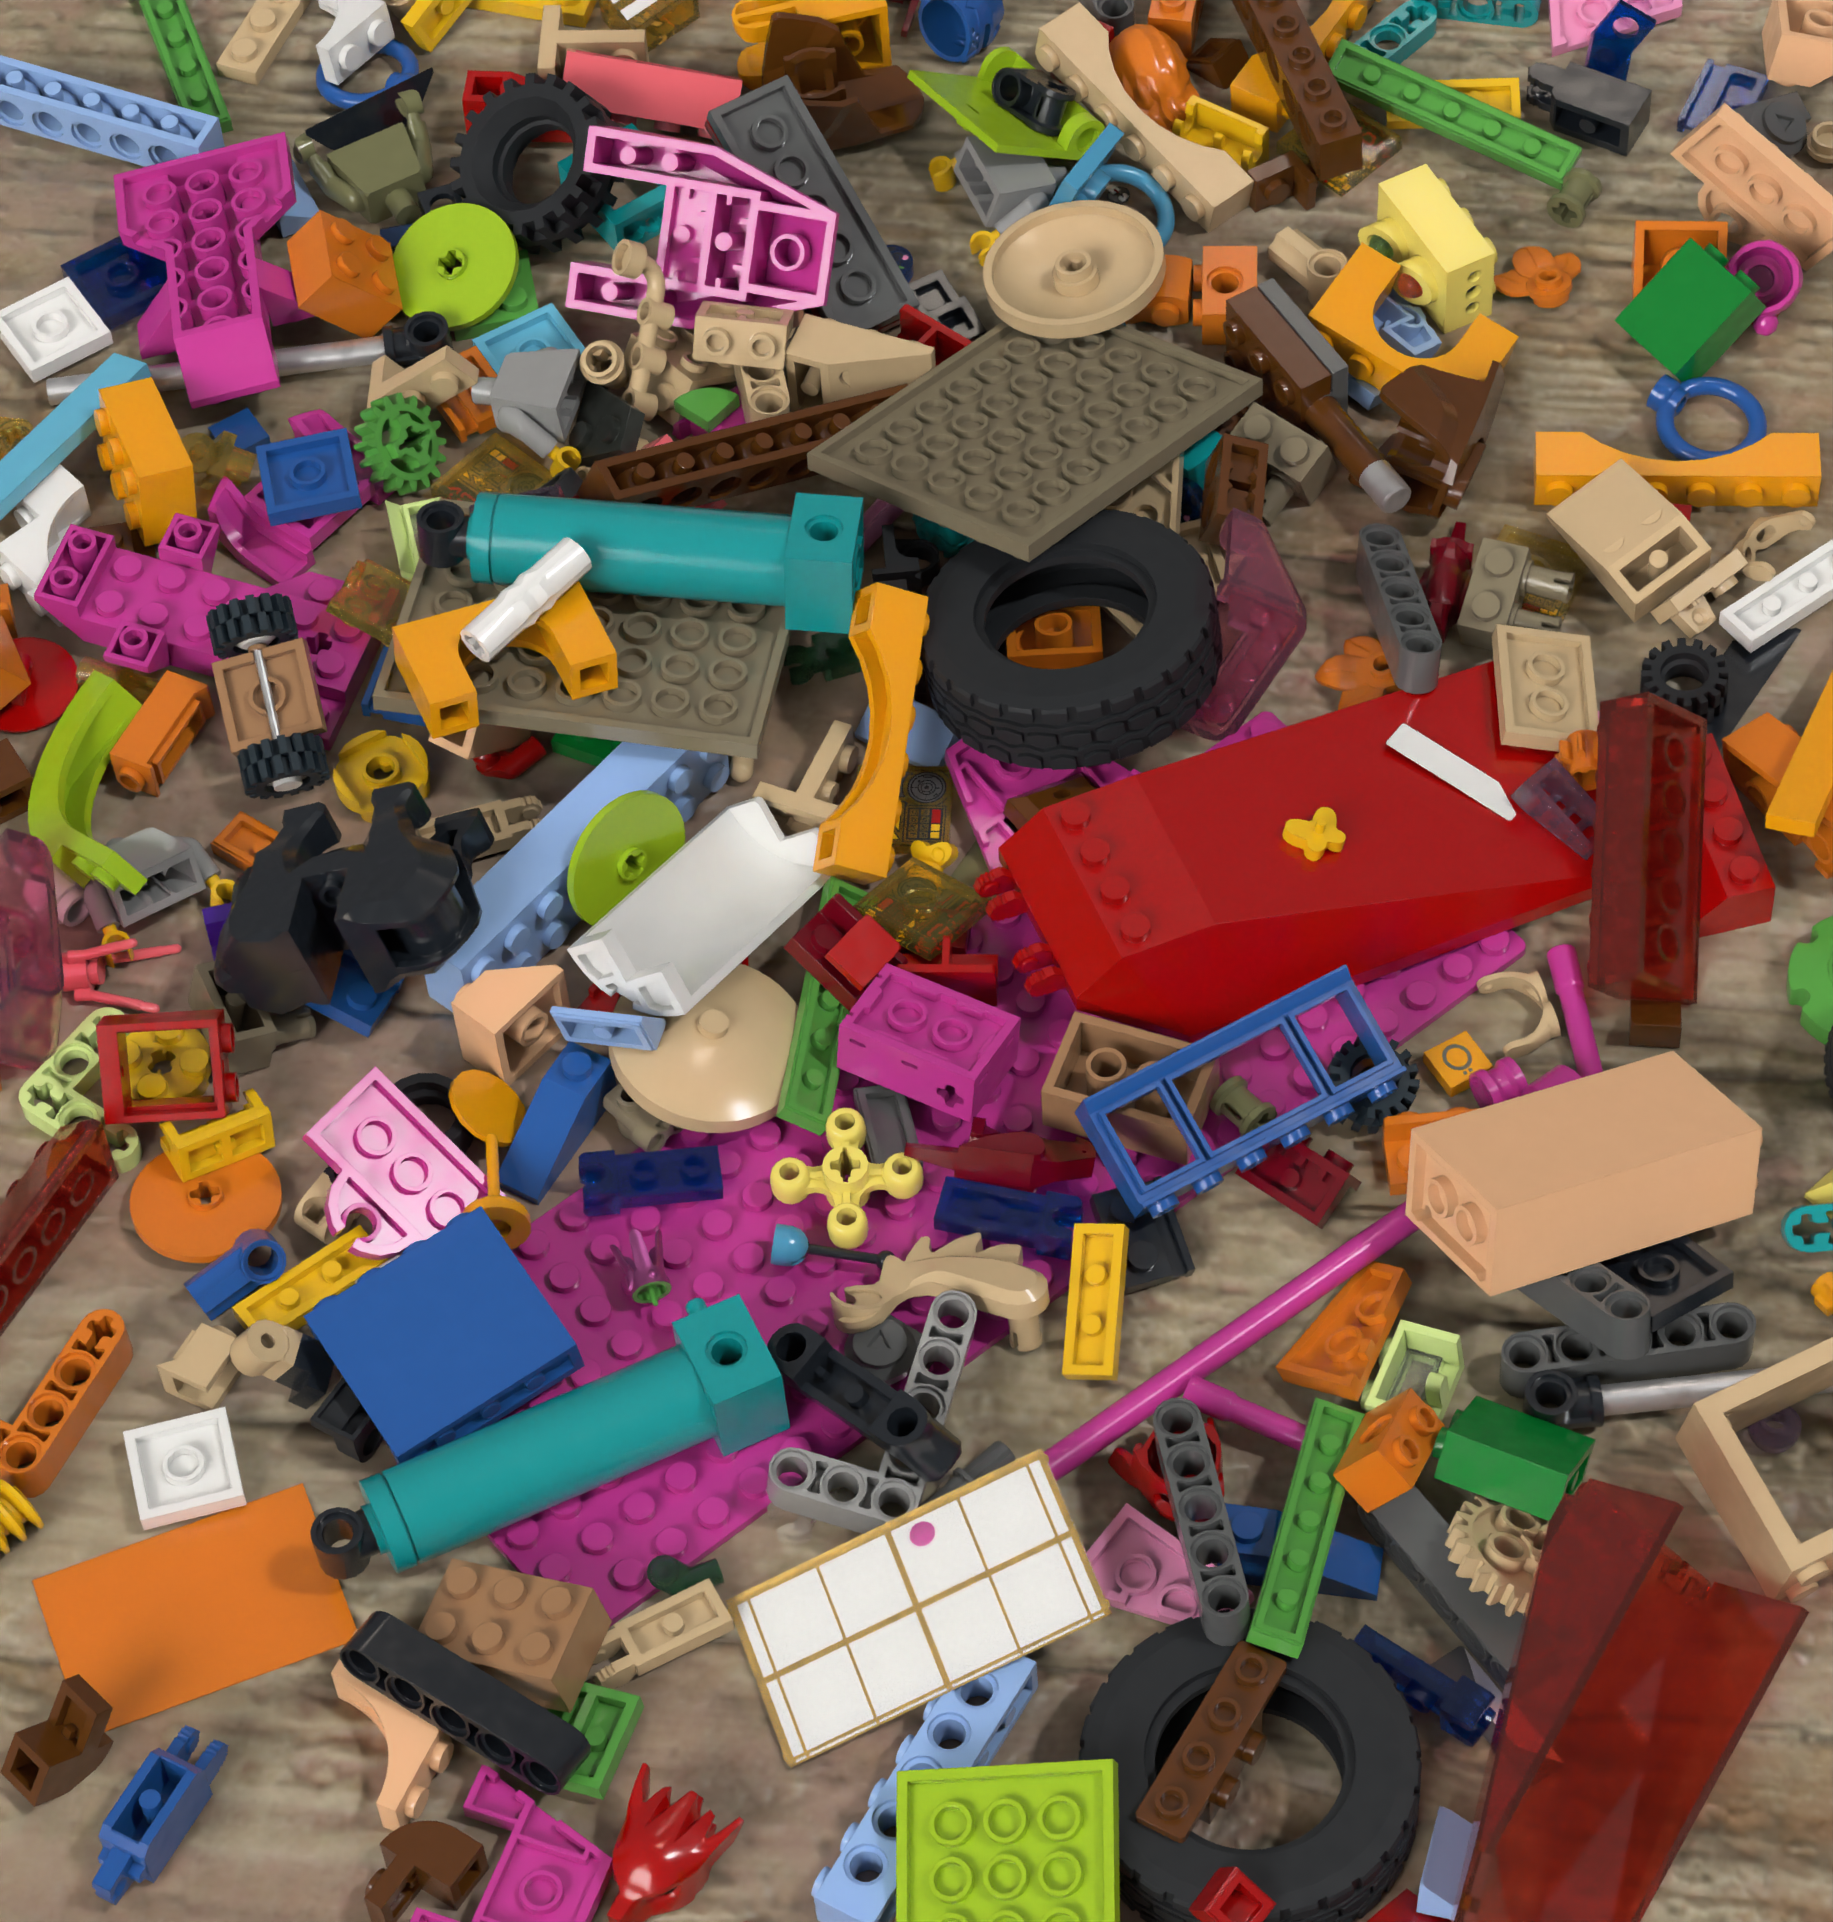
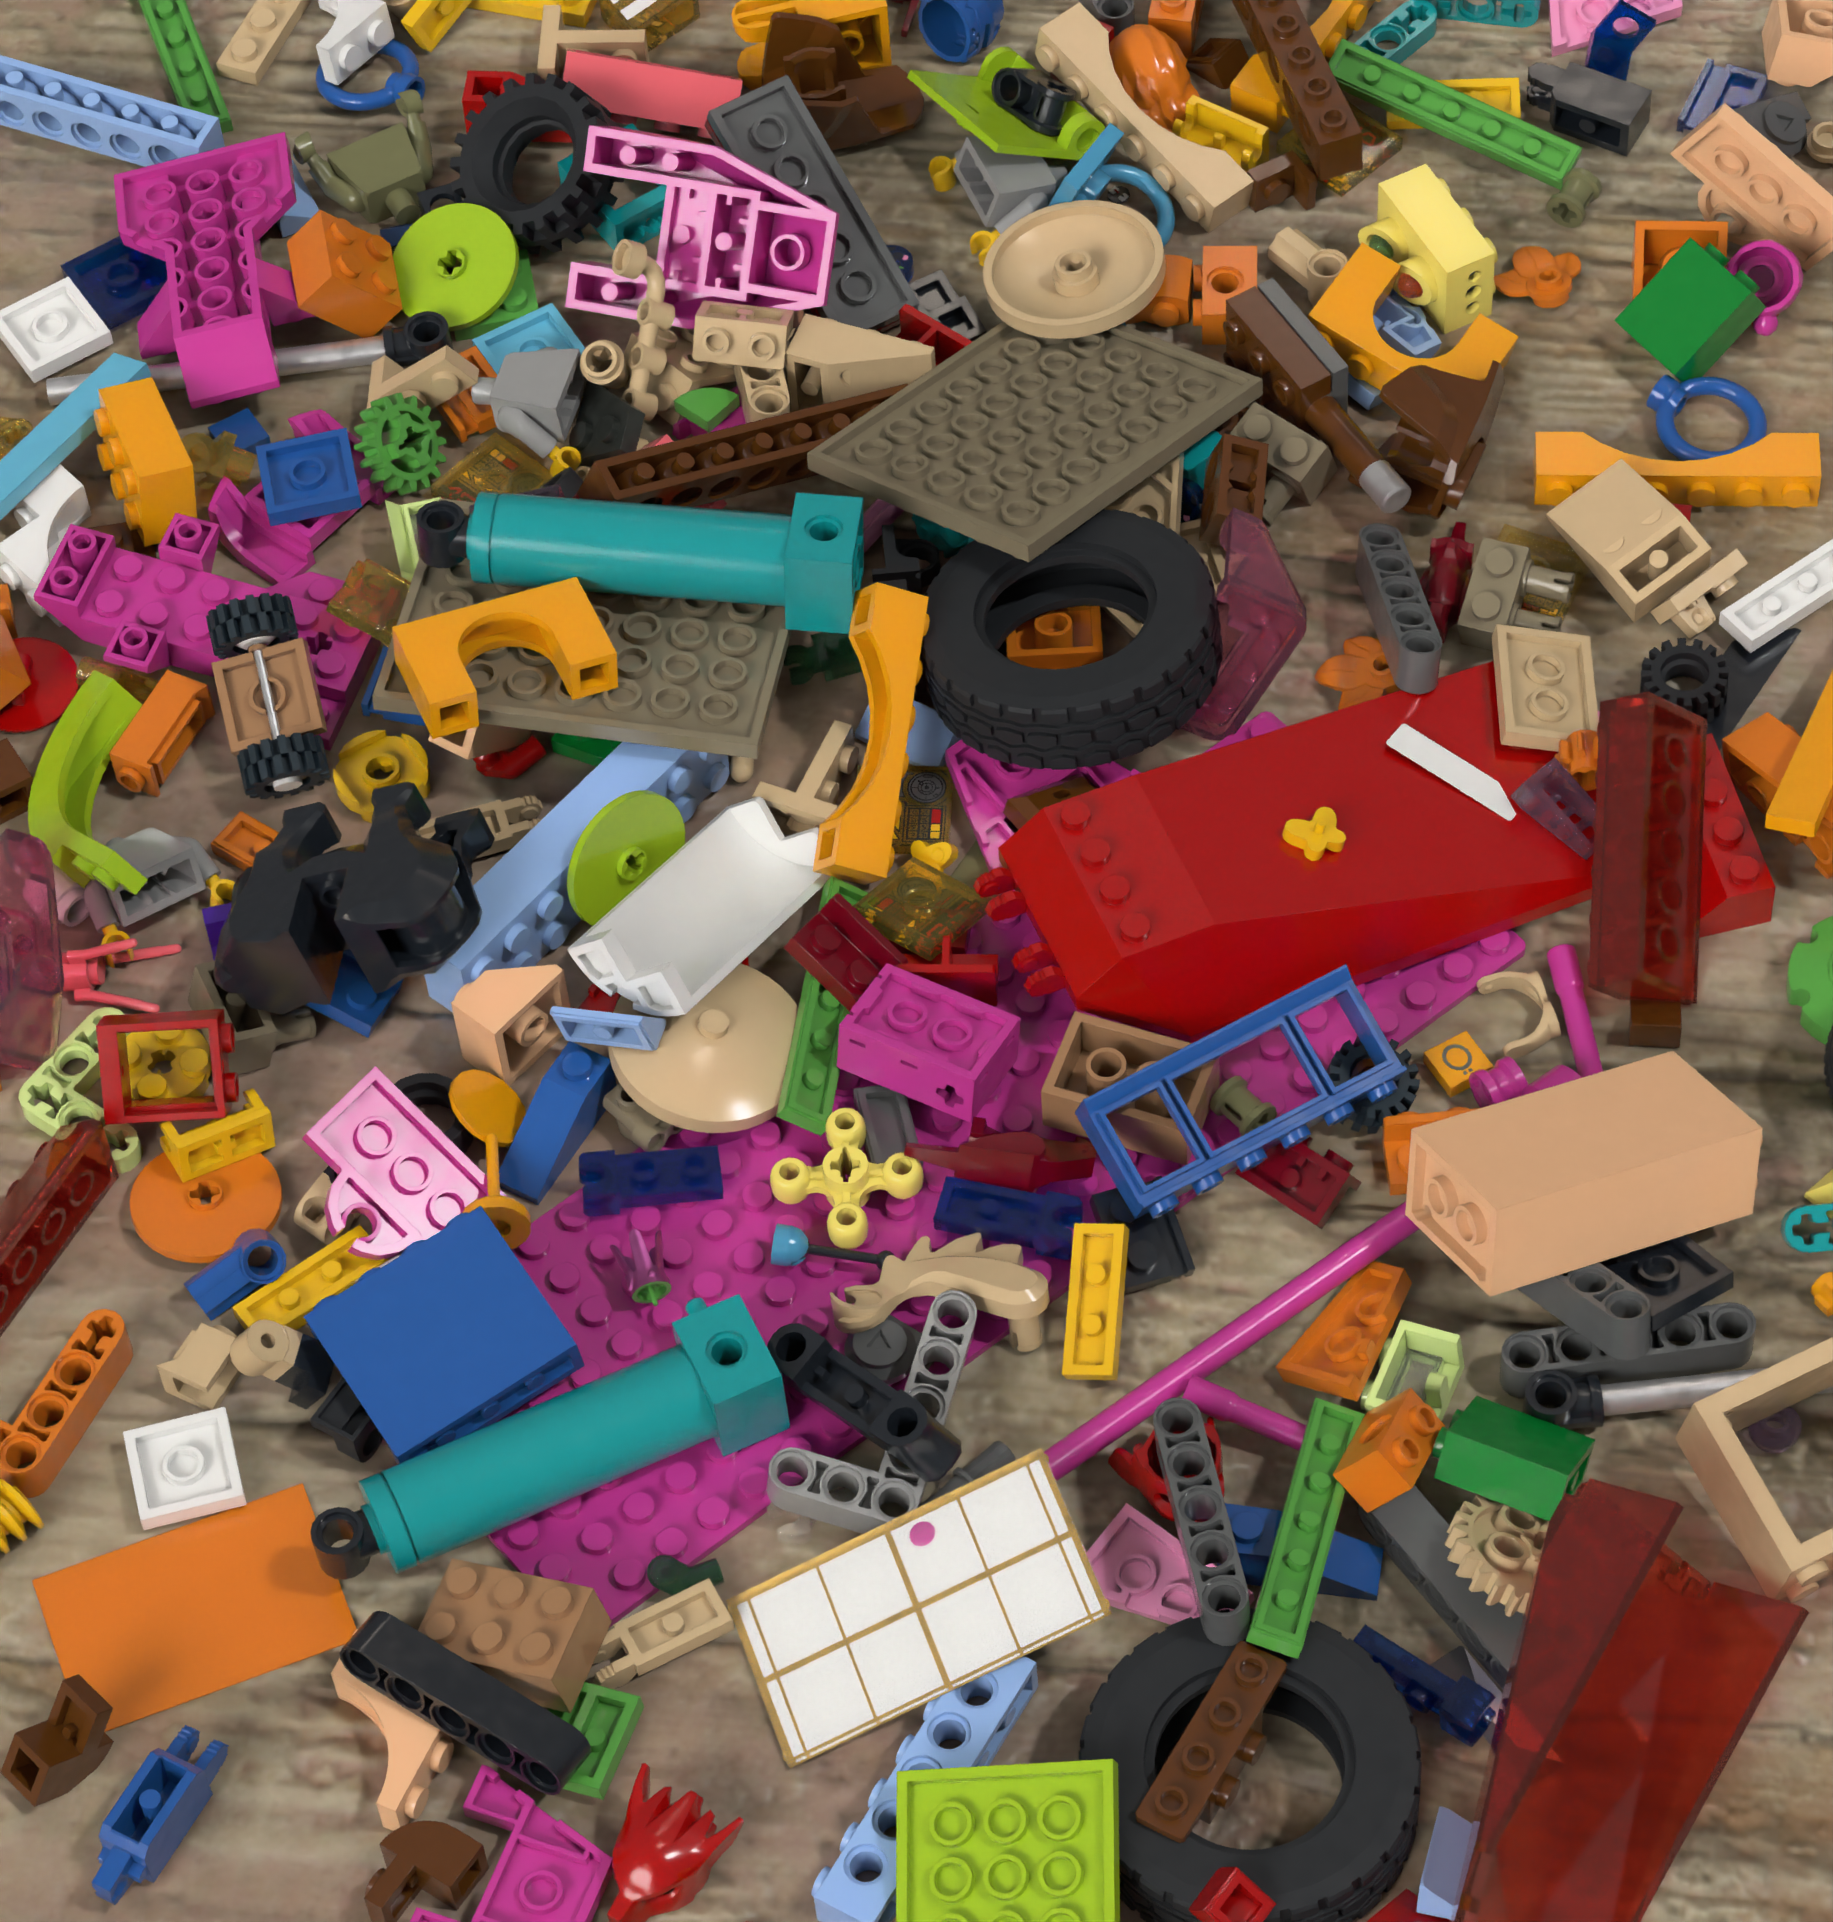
(367, 116): black sticker -> none
(526, 599): white axle -> none
(863, 951): red slope -> none
(1775, 528): tan cap -> none

